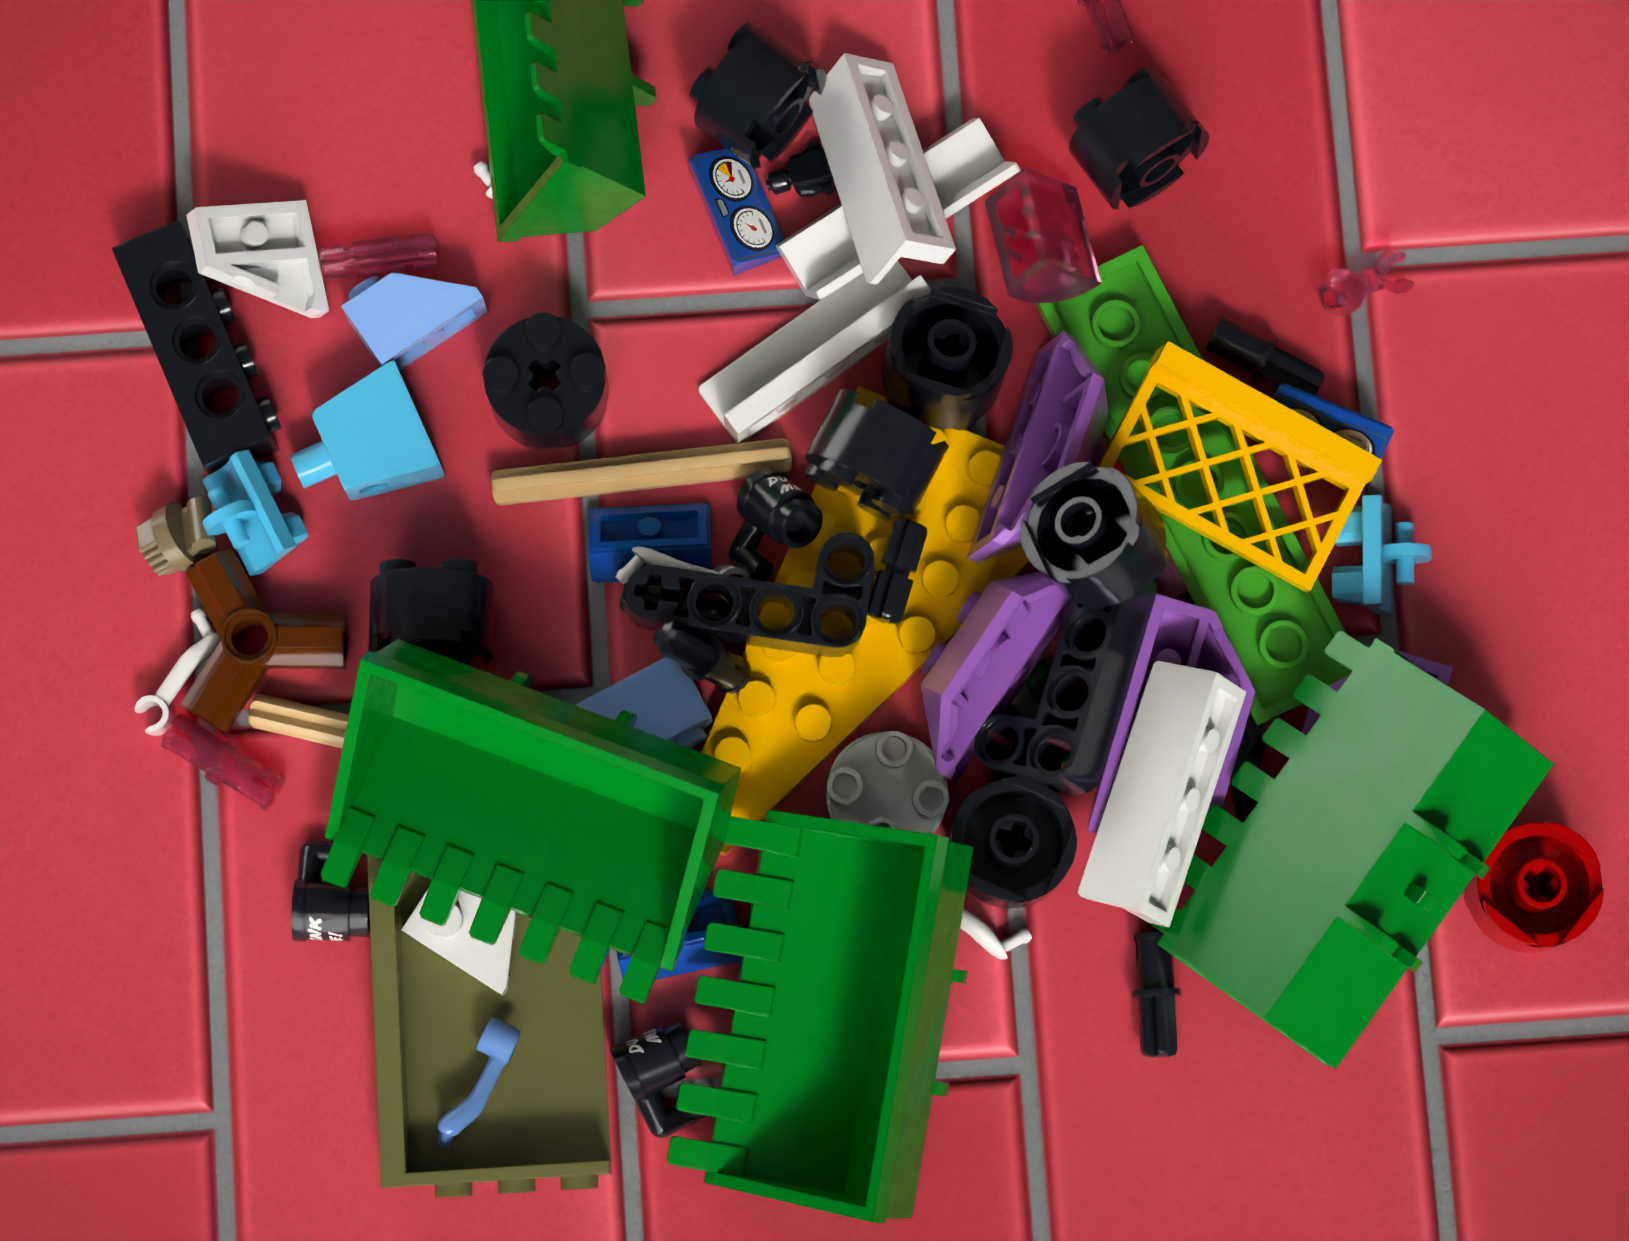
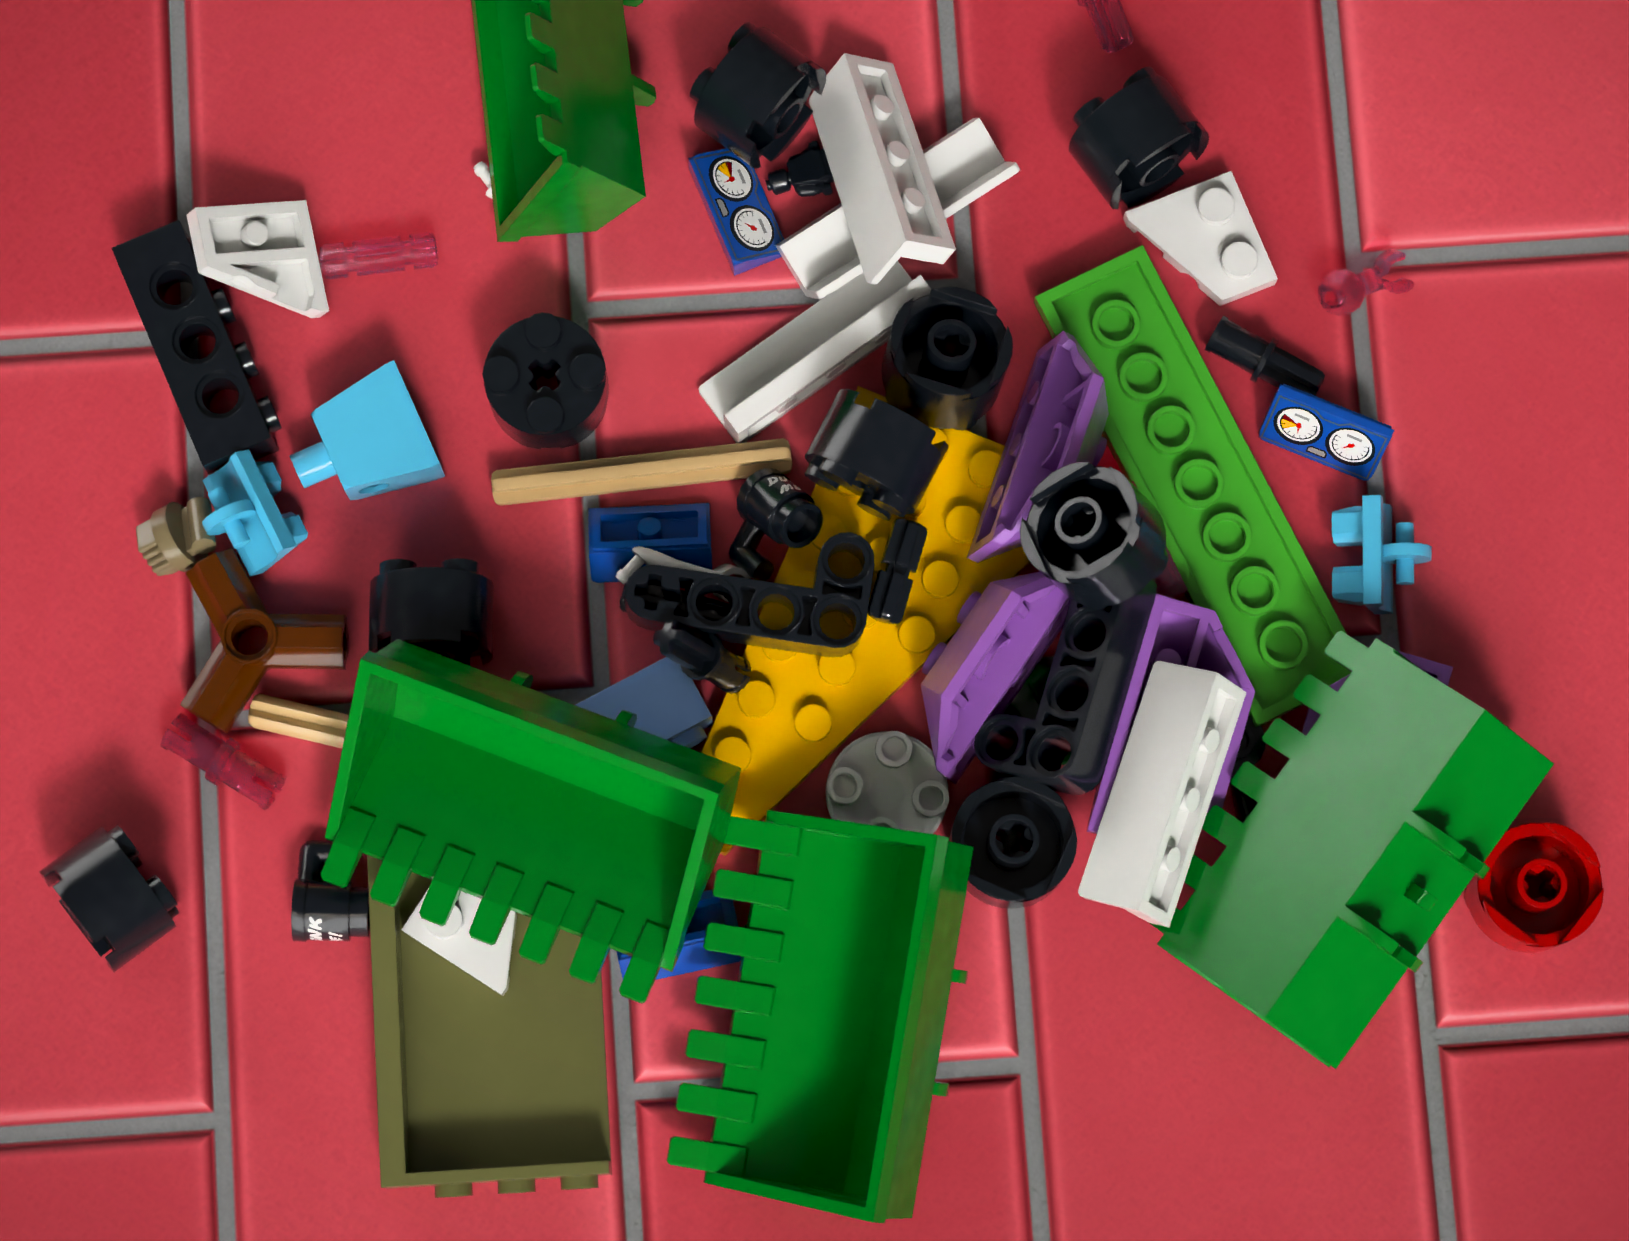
(110, 896): none -> black brick
(183, 669): white piece -> none
(409, 315): light blue slope -> none
(499, 1044): medium blue piece -> none
(651, 1065): black piece -> none
(987, 938): white piece -> none
(1042, 239): clear pink brick -> none
(1155, 996): black axle -> none
(1208, 237): none -> white wing
(1262, 420): yellow fence -> none

